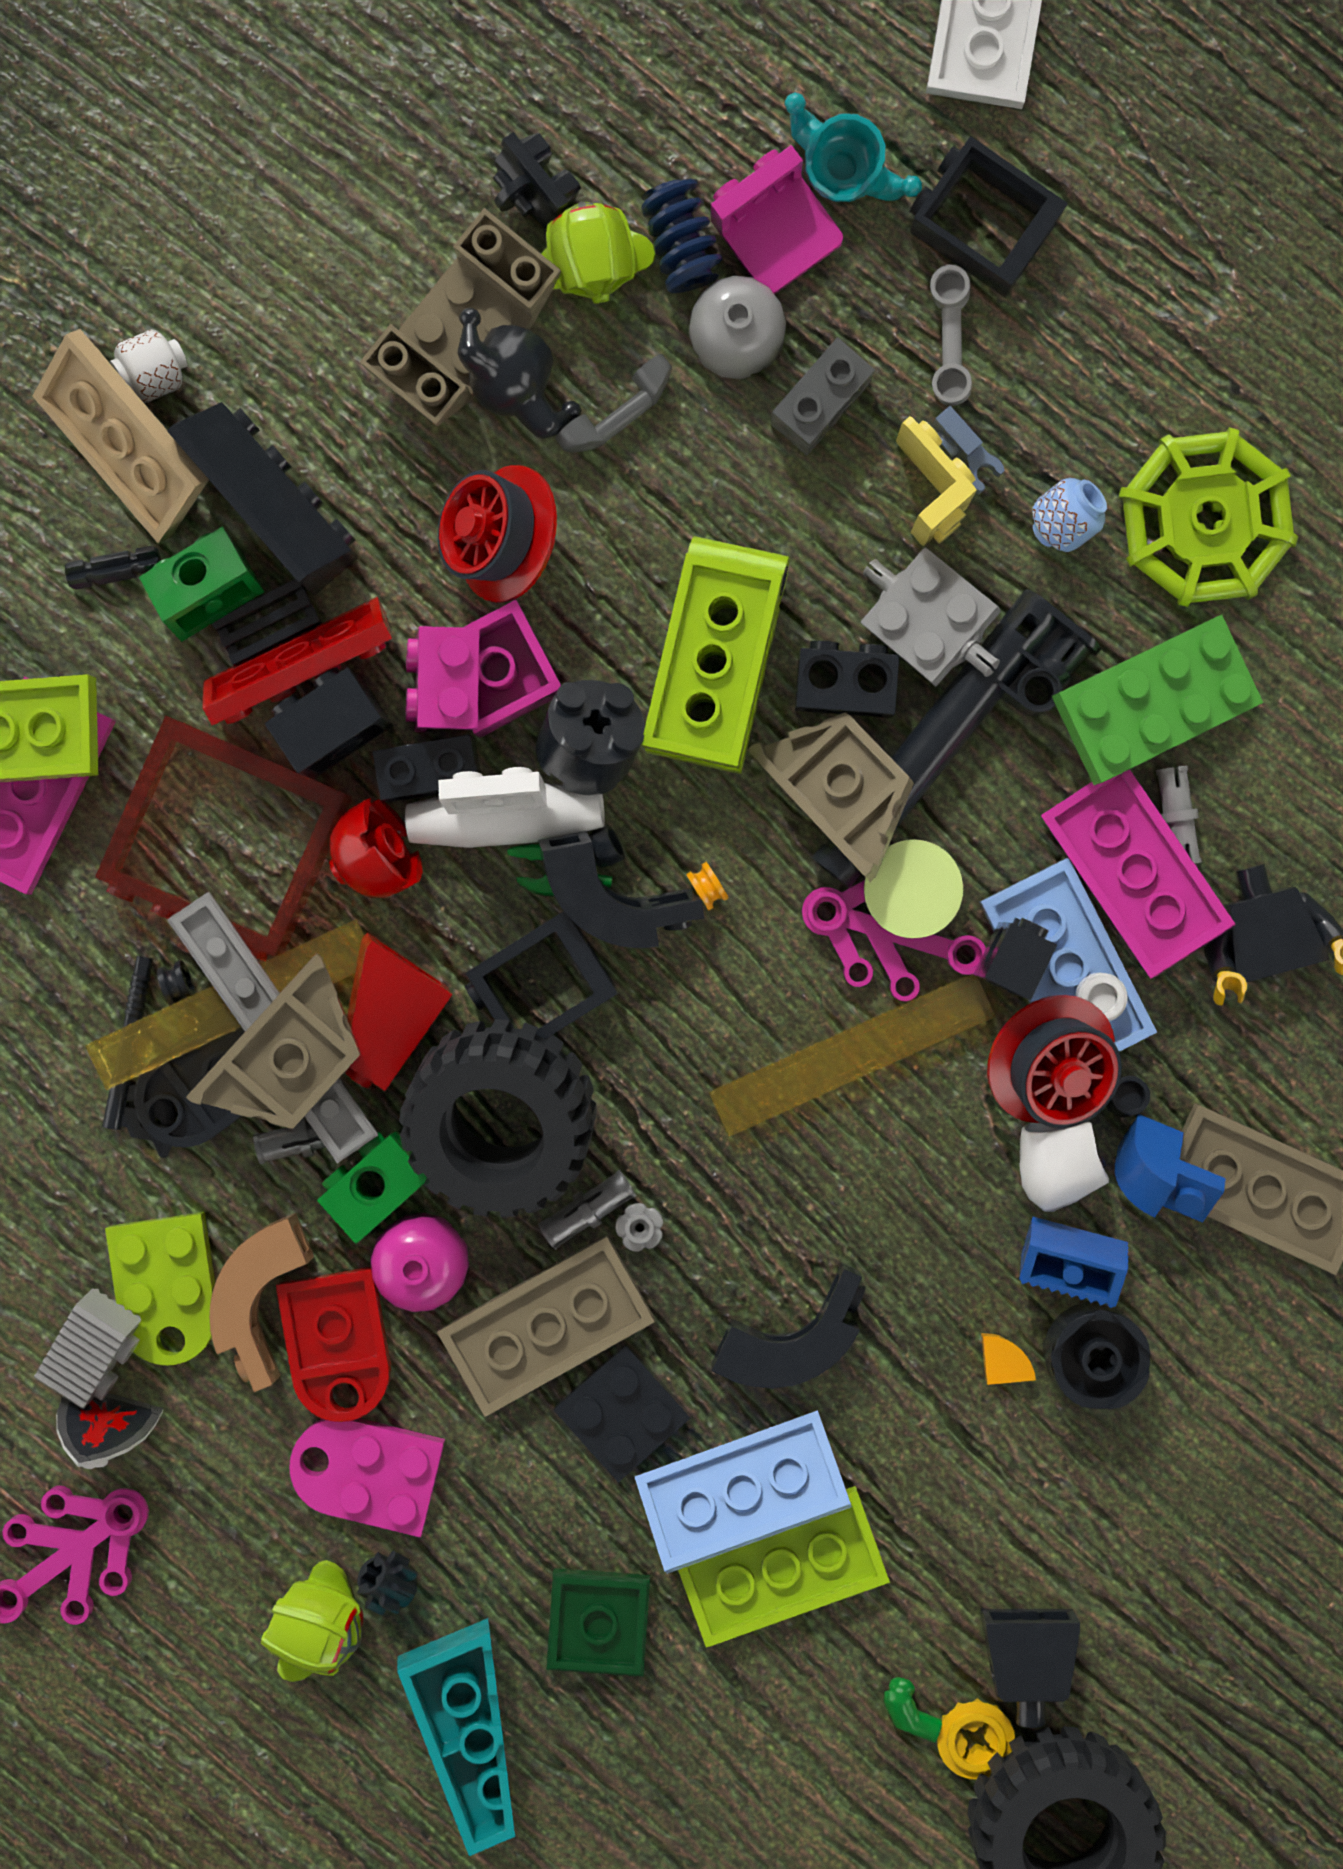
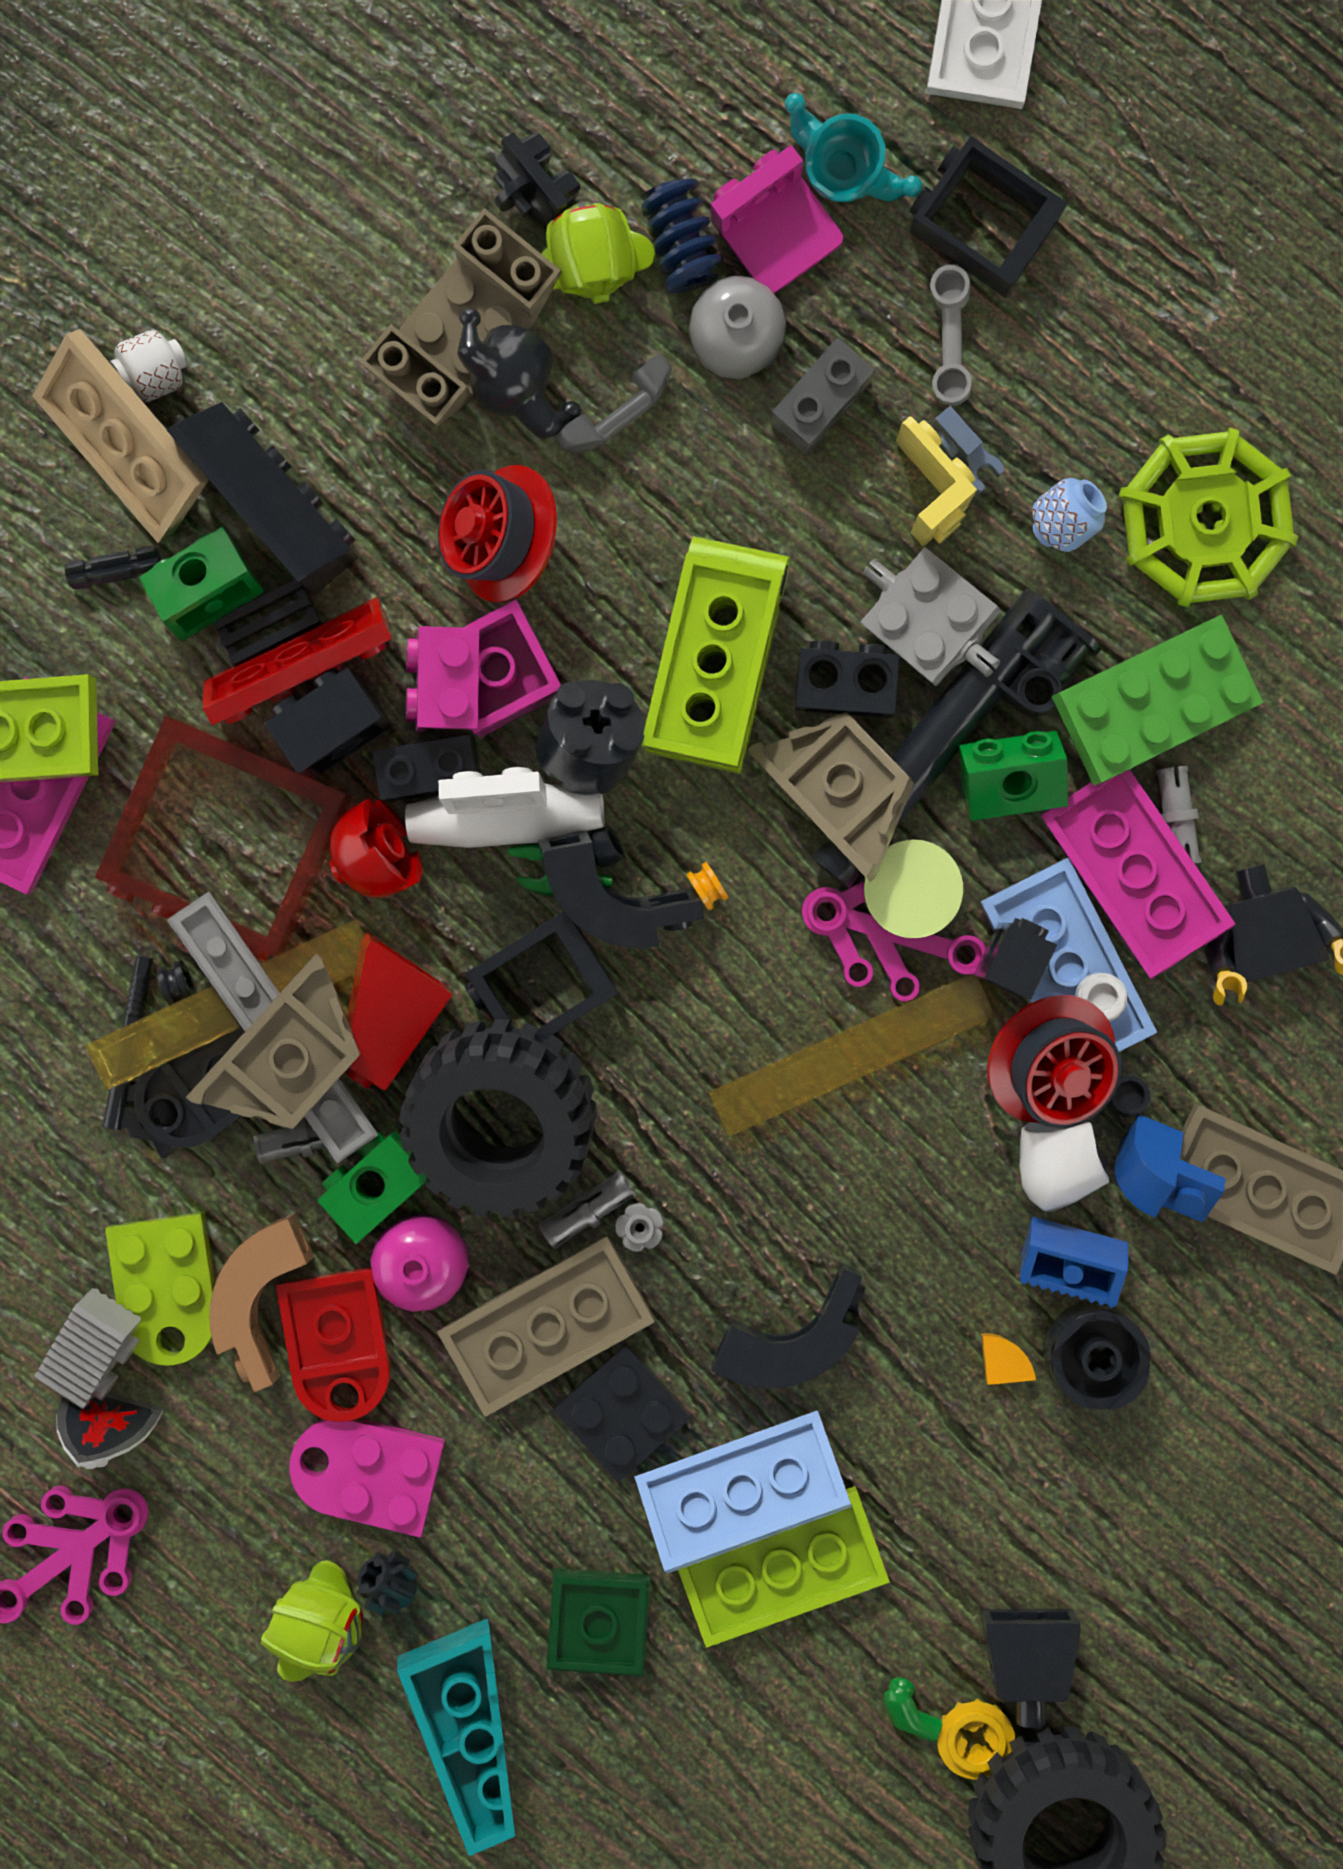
(1013, 775): none -> green brick

